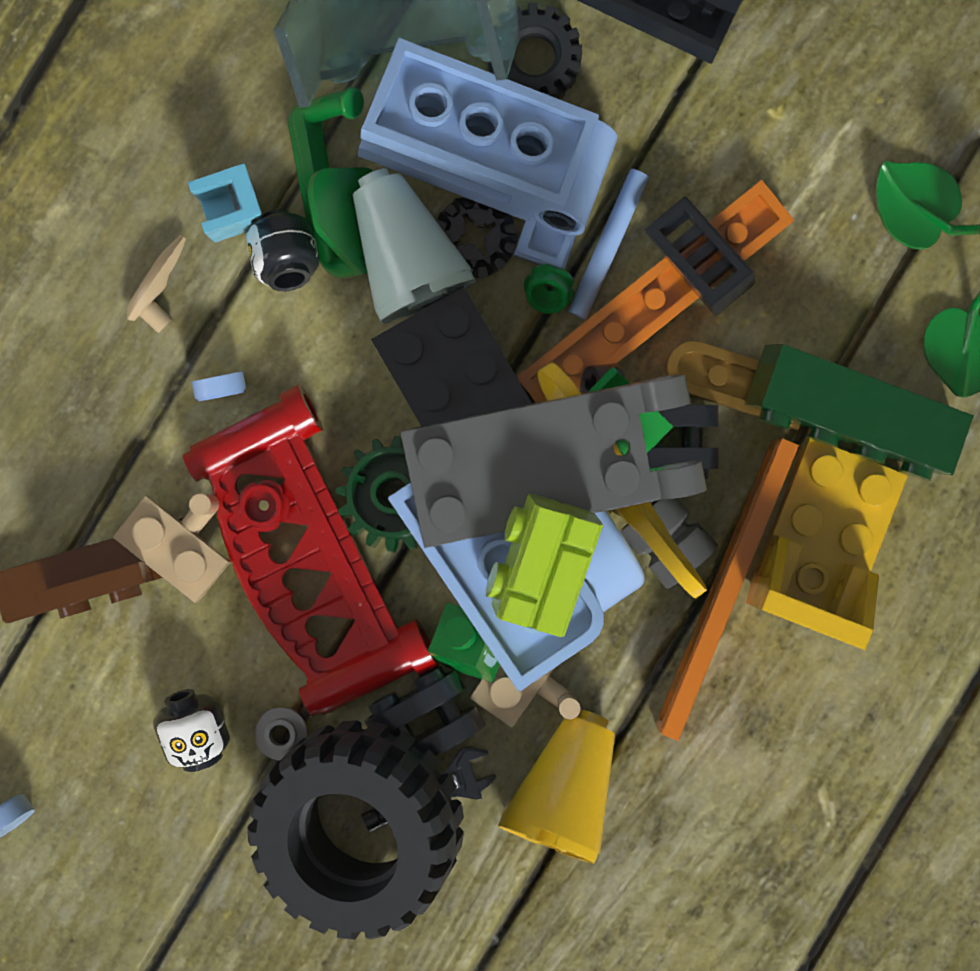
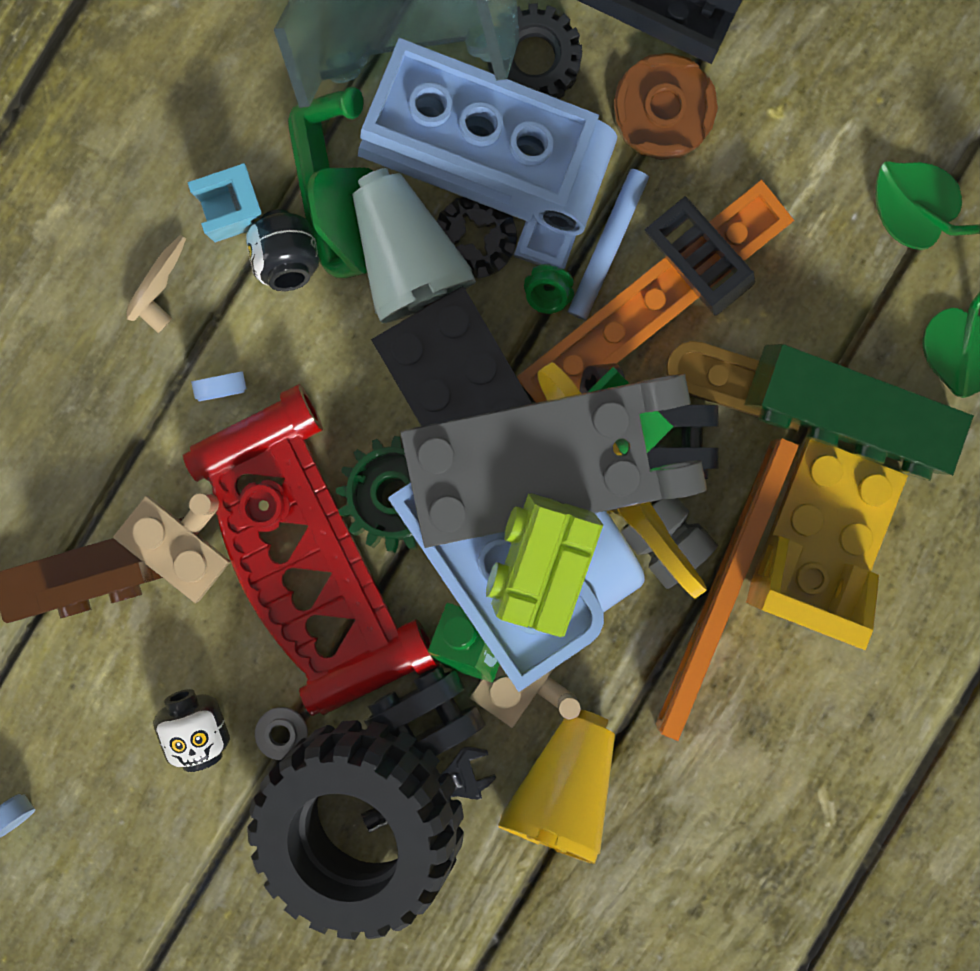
(664, 106): none -> dark orange tile

